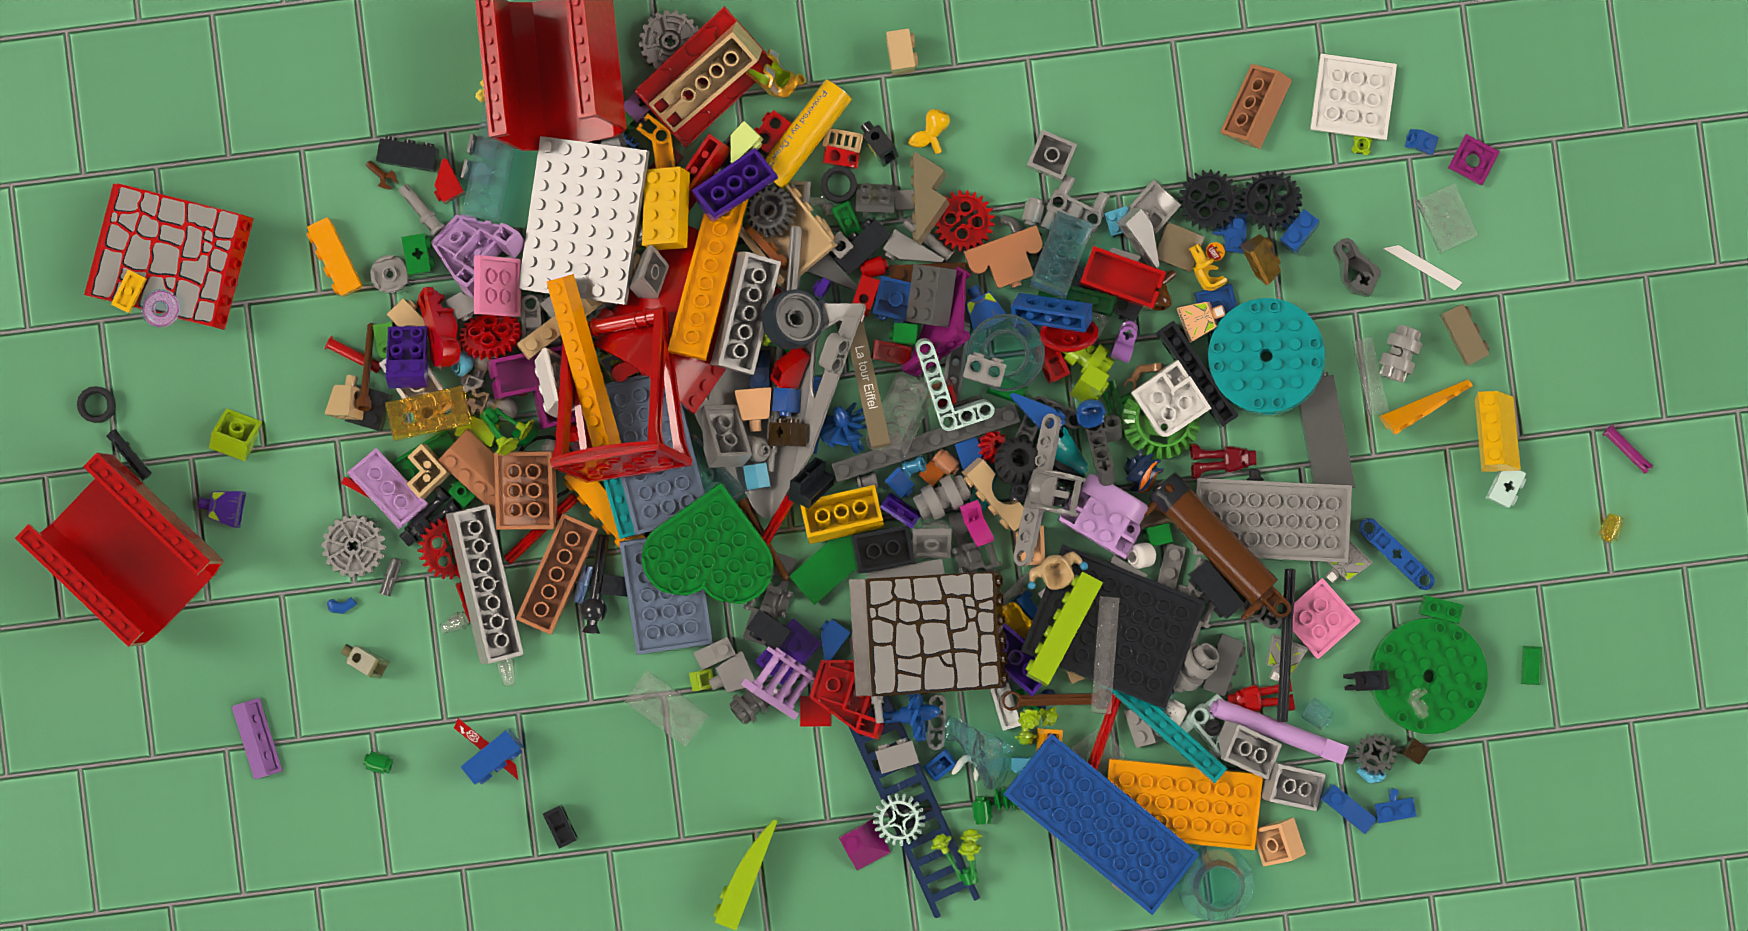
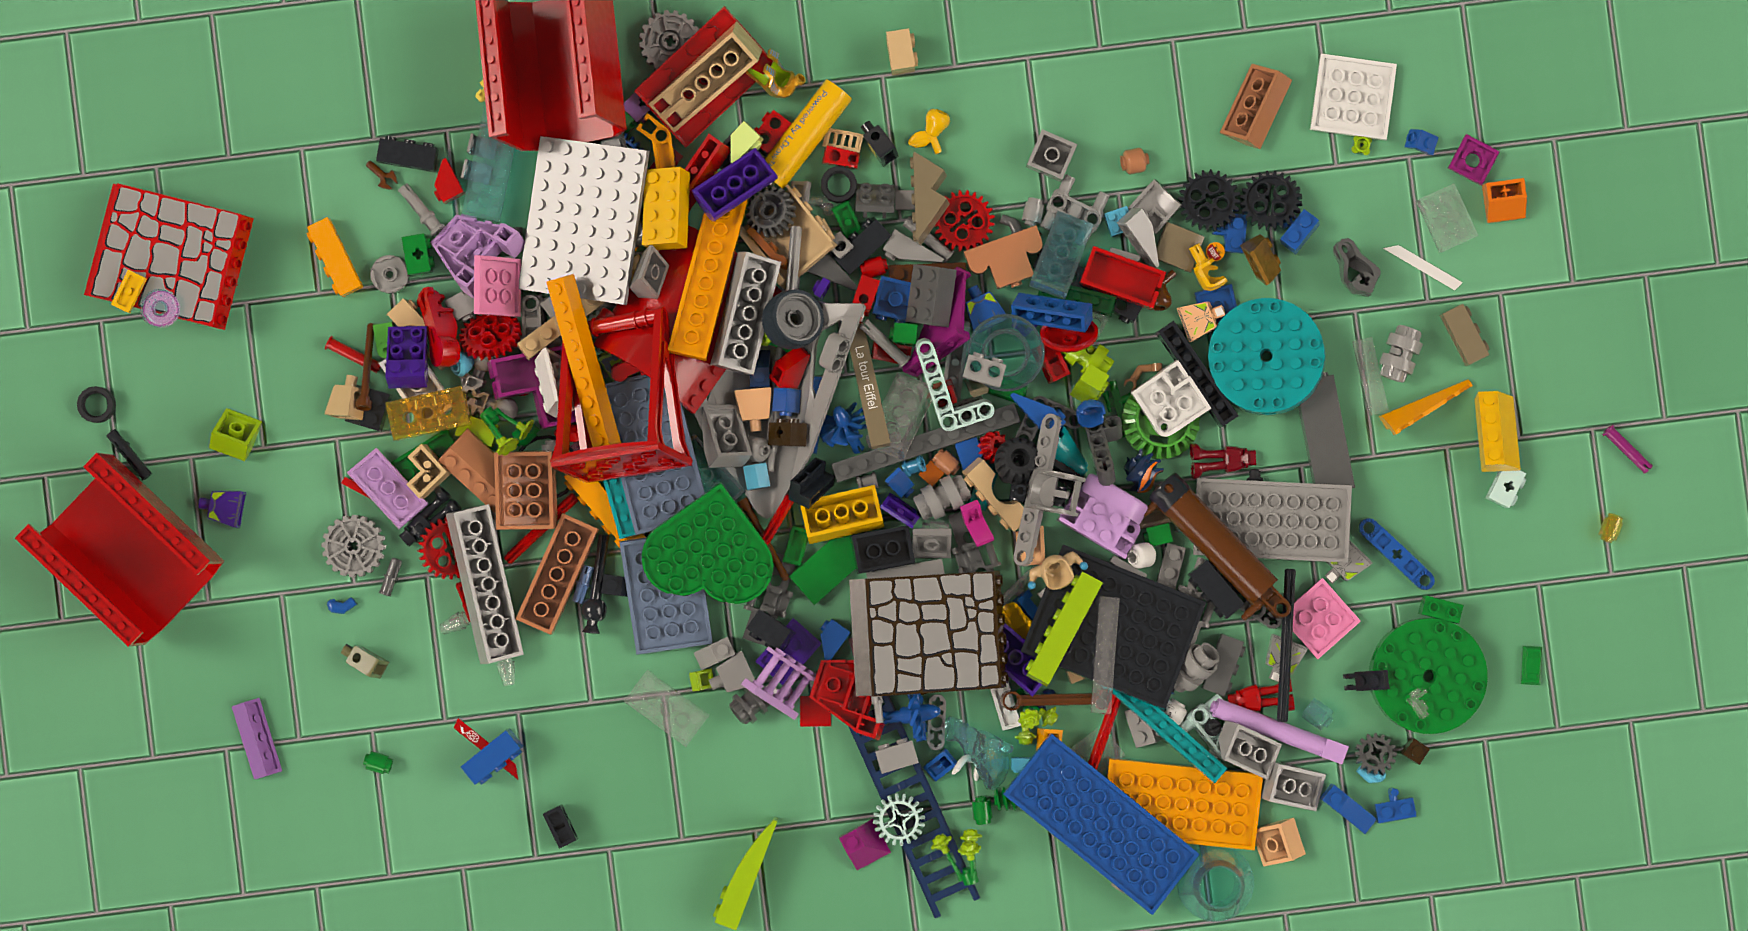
(461, 493): green brick -> none
(795, 546): none -> green tile
(889, 347): none -> light grey pin
(976, 388): none -> dark tan tile
(1124, 342): medium lavender piece -> none
(1134, 161): none -> nougat head
(1505, 200): none -> orange slope

